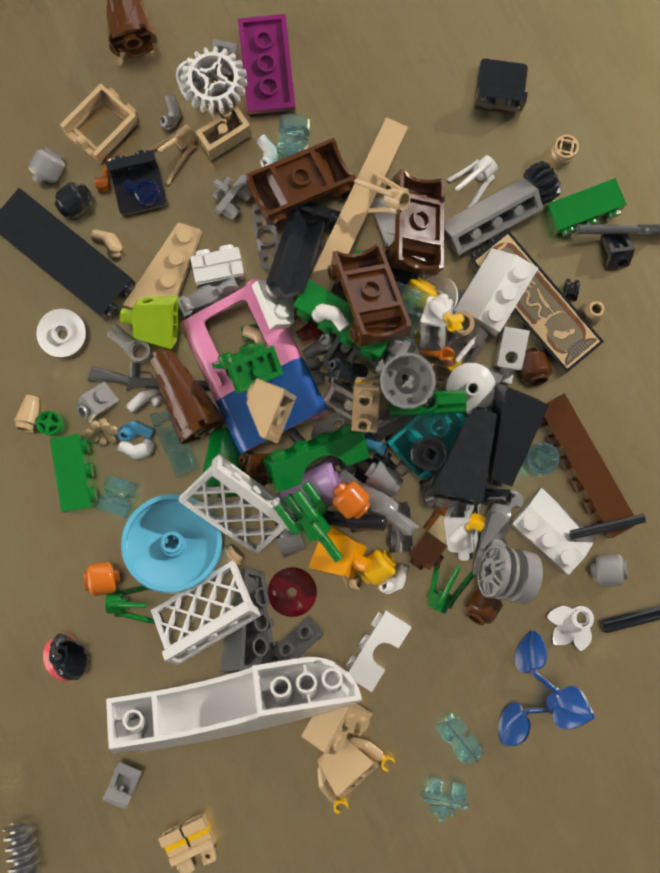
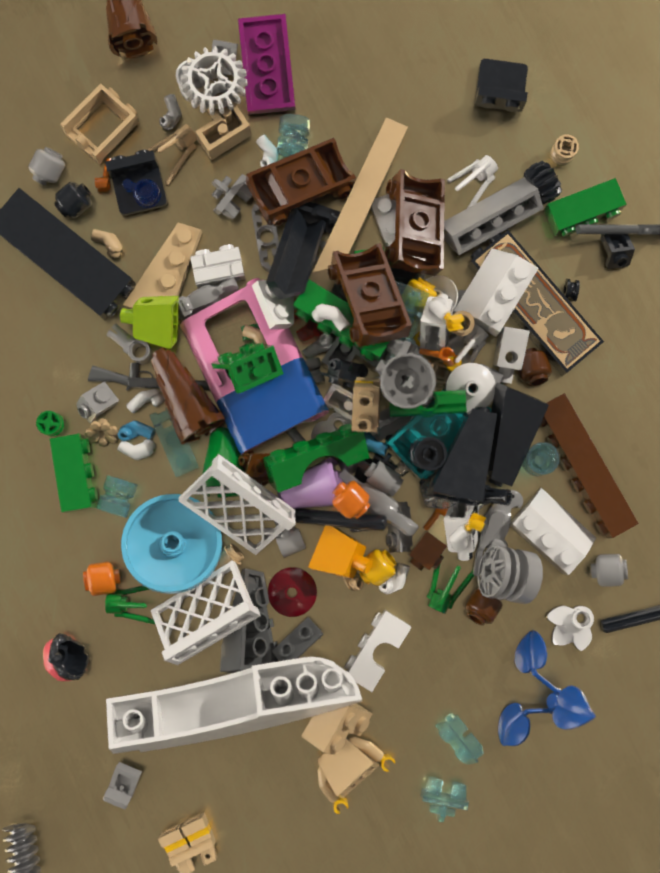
(27, 414): tan cone -> none
(50, 328): white dish -> none
(269, 408): tan slope -> none
(309, 519): green plant -> none
(396, 198): tan plant -> none
(591, 317): tan cone -> none
(607, 526): black bar -> none

